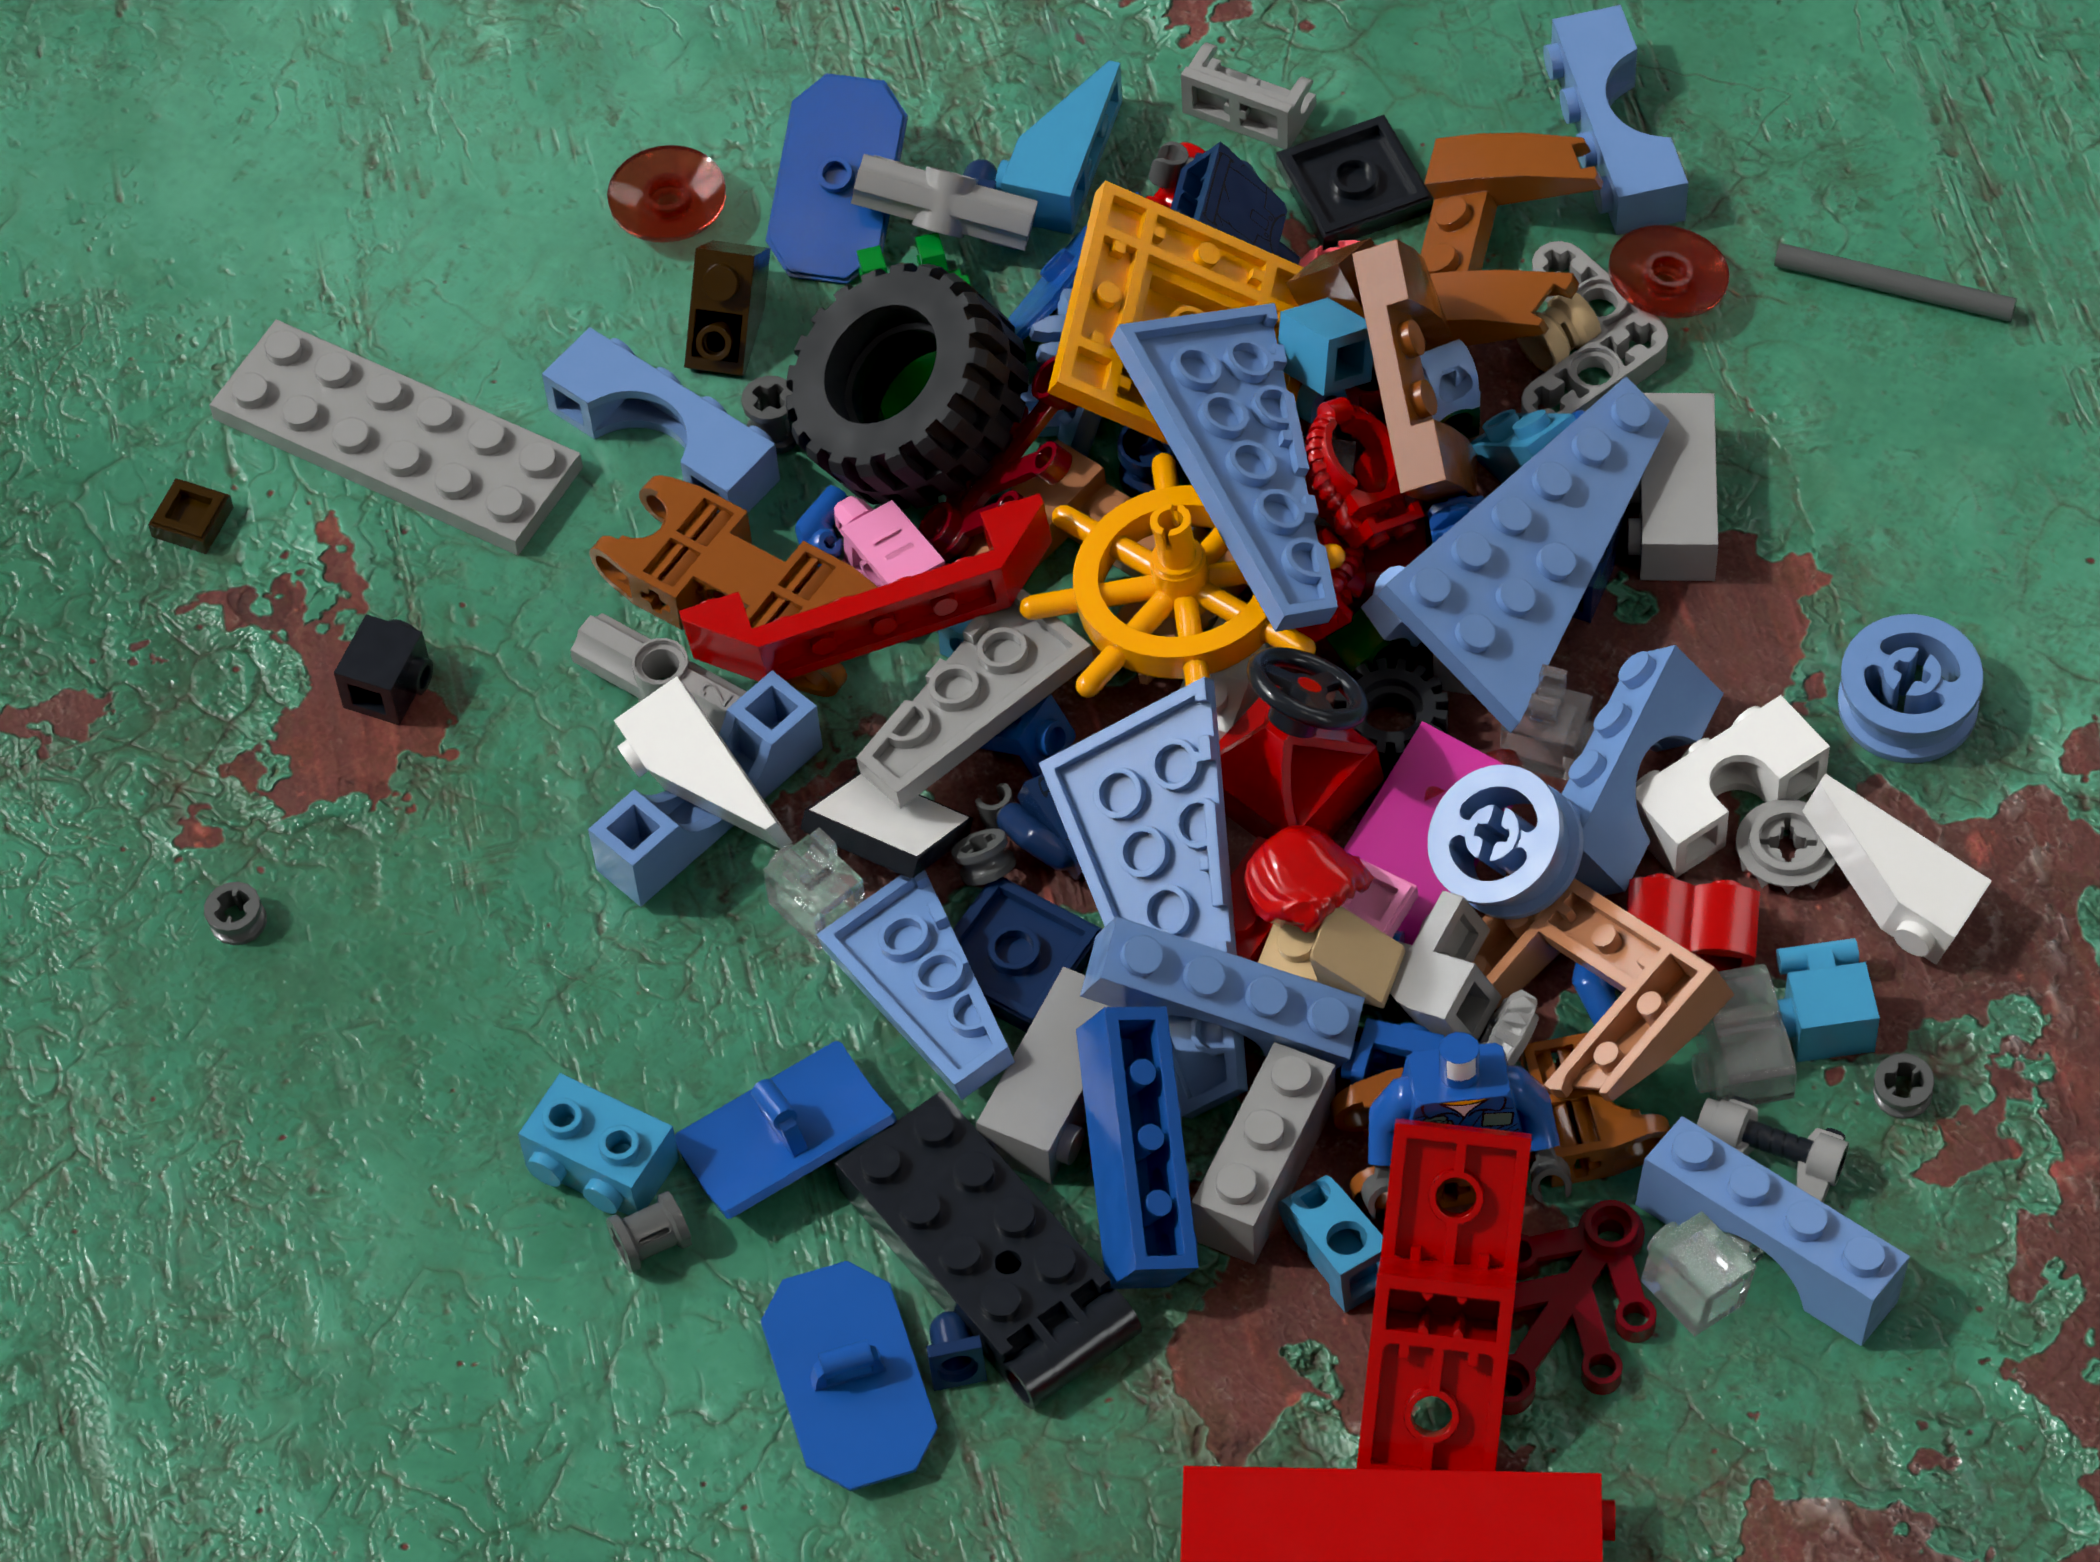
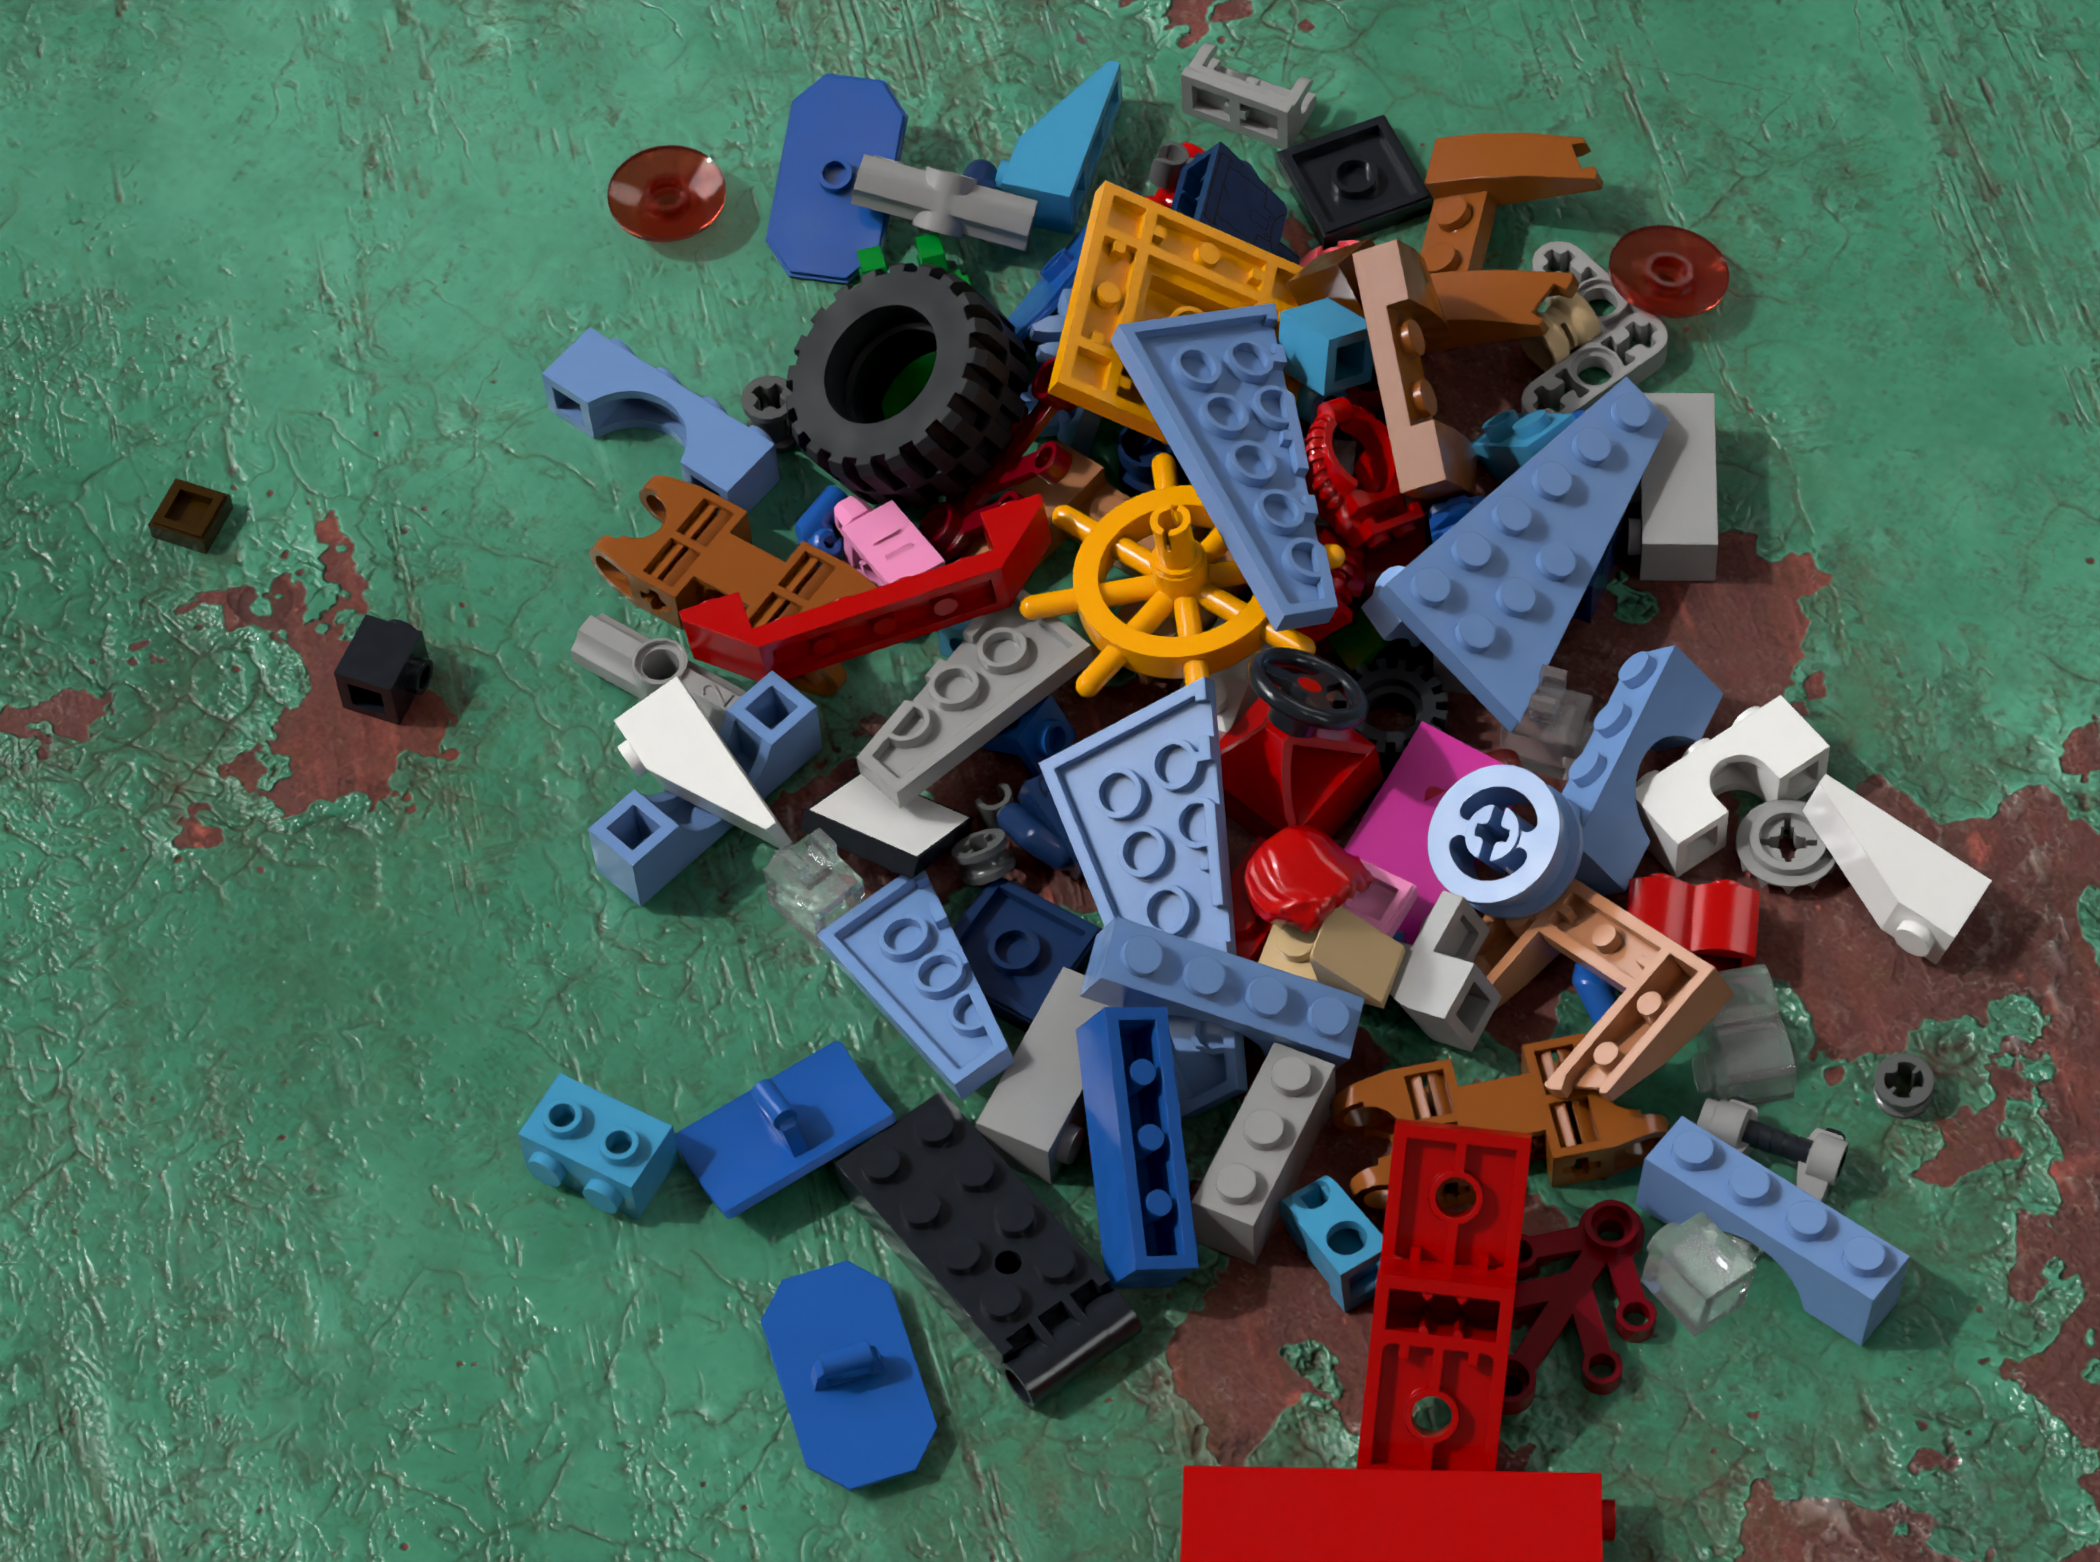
(245, 898): dark grey bush -> none
(397, 436): light grey plate -> none
(649, 1231): dark grey bush -> none
(726, 306): dark brown slope -> none
(954, 1354): dark blue piece -> none
(1385, 1048): blue bracket -> none
(1455, 385): light blue leg -> none
(1464, 1087): blue torso -> none
(1512, 1024): light grey gear -> none
(1639, 171): medium blue arch -> none
(1827, 1000): dark azure brick -> none
(1895, 282): dark grey bar -> none
(1936, 710): medium blue wheel -> none

